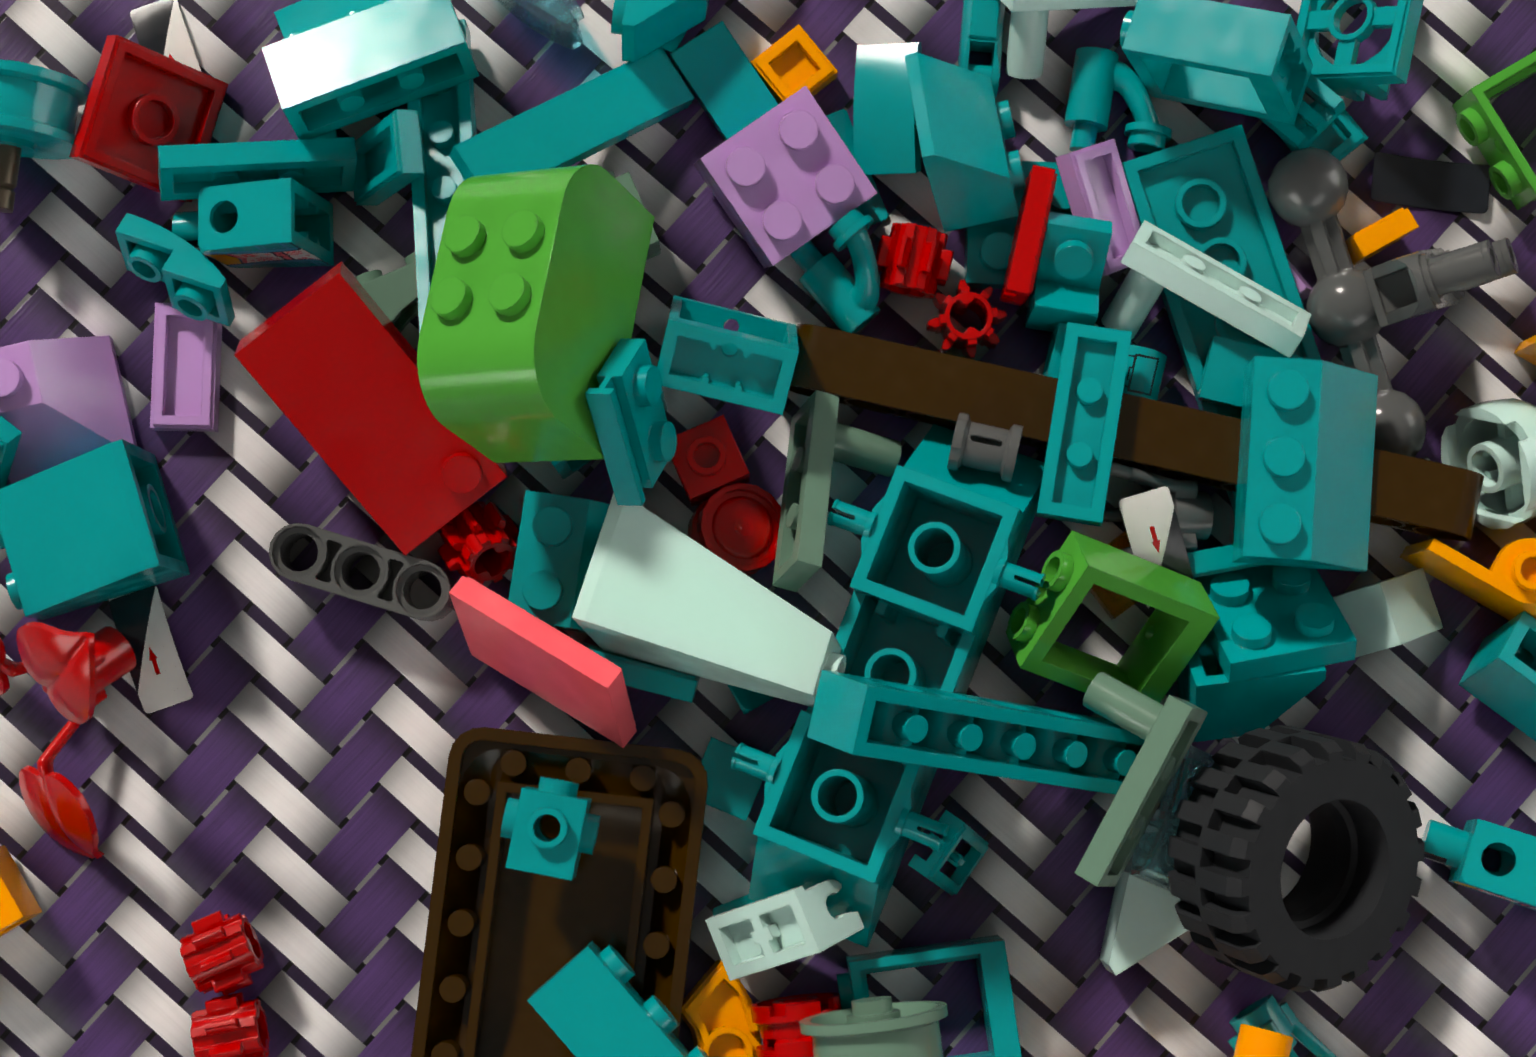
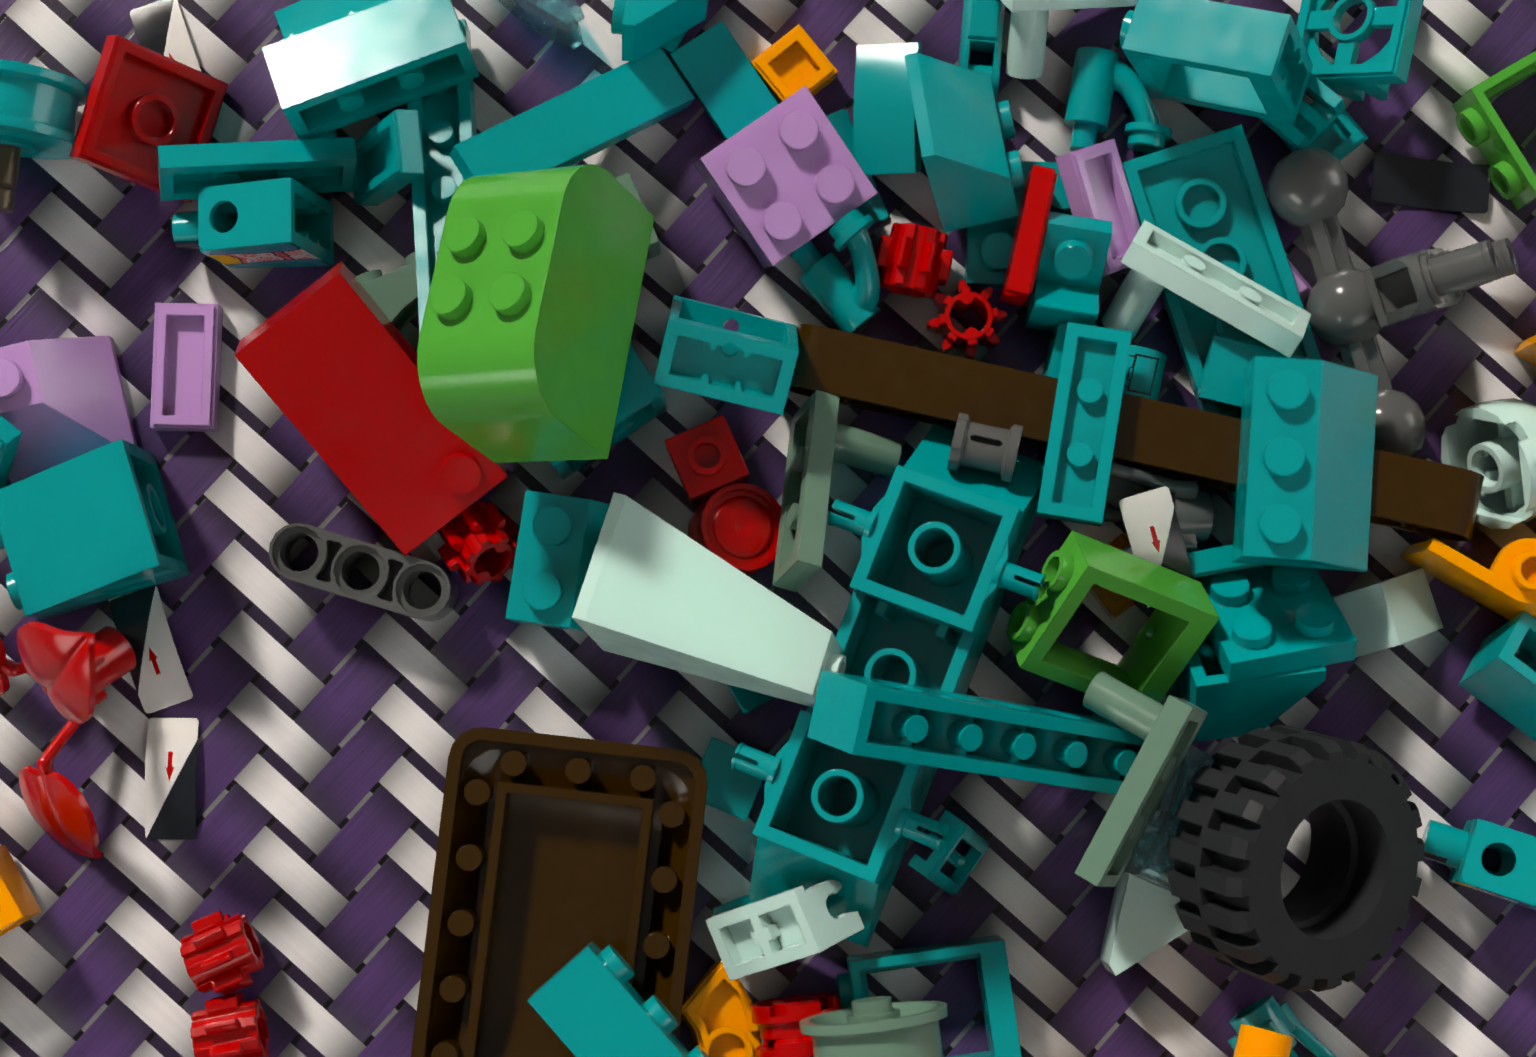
(171, 778): none -> sticker
(190, 277): teal slope -> none
(534, 850): teal brick -> none
(544, 660): coral tile -> none
(631, 421): teal plate -> none
(652, 677): teal tile -> none
(1380, 235): light orange tile -> none

